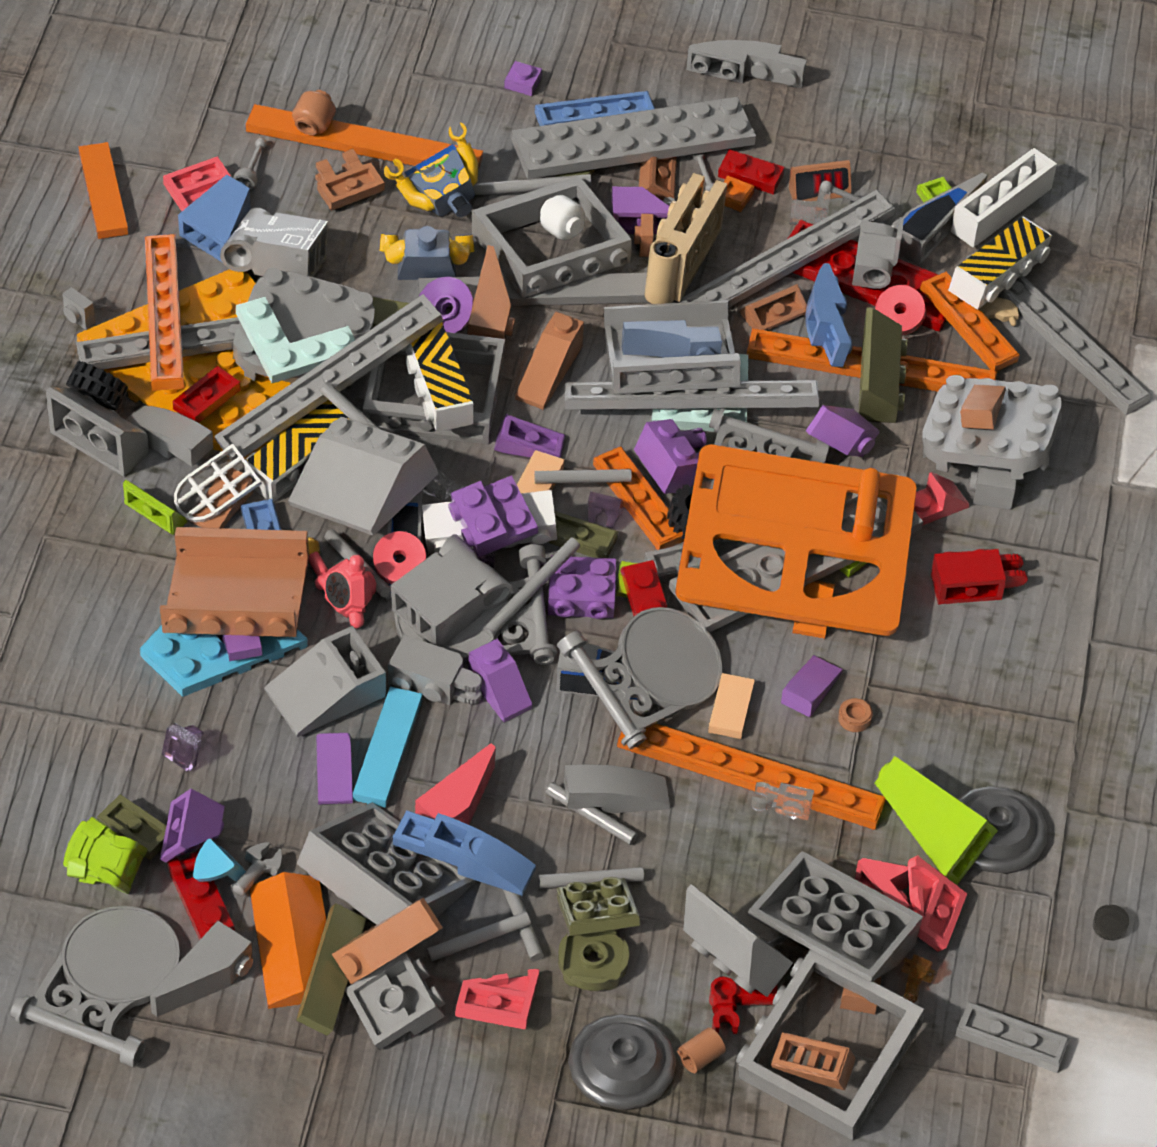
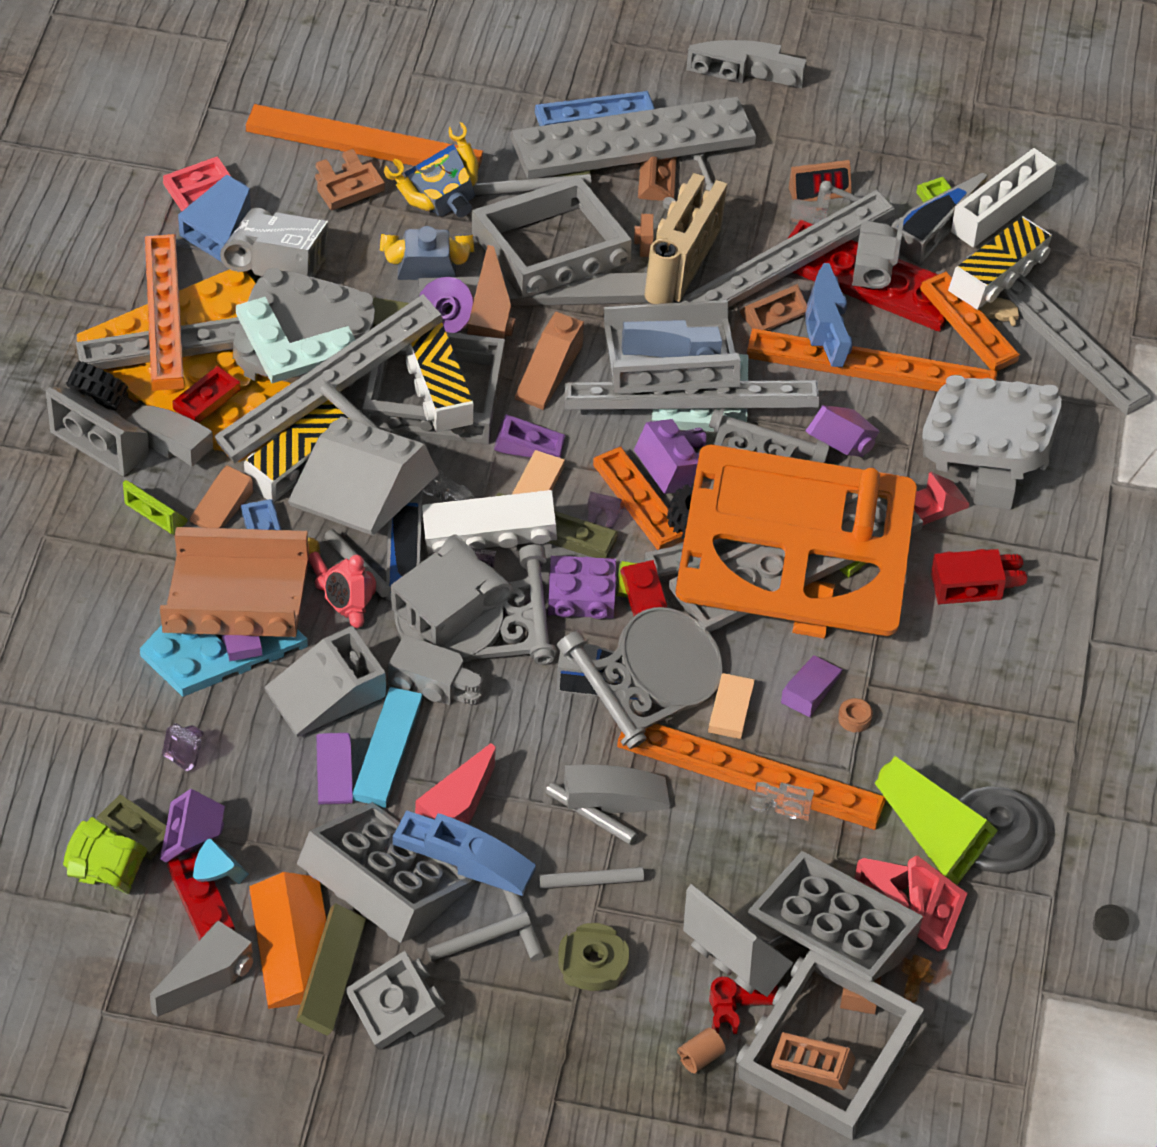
(78, 308): light grey plate -> none
(103, 190): orange tile -> none
(111, 963): light grey piece -> none
(227, 486): white window -> none
(247, 174): light grey hinge -> none
(258, 867): light grey bar -> none
(313, 112): nougat head -> none
(386, 940): nougat slope -> none
(391, 545): coral piece -> none
(492, 515): medium lavender plate -> none
(498, 999): coral wing -> none
(500, 680): medium lavender slope -> none
(523, 78): medium lavender plate -> none
(531, 587): light grey bar -> none
(562, 217): white head -> none
(582, 476): light grey bar -> none
(597, 906): olive tile -> none
(622, 1061): flat silver piece -> none
(631, 202): medium lavender slope -> none
(737, 193): orange tile -> none
(752, 170): red plate -> none
(881, 368): olive slope -> none
(905, 297): coral piece -> none
(982, 406): nougat slope -> none
(1012, 1037): light grey tile -> none

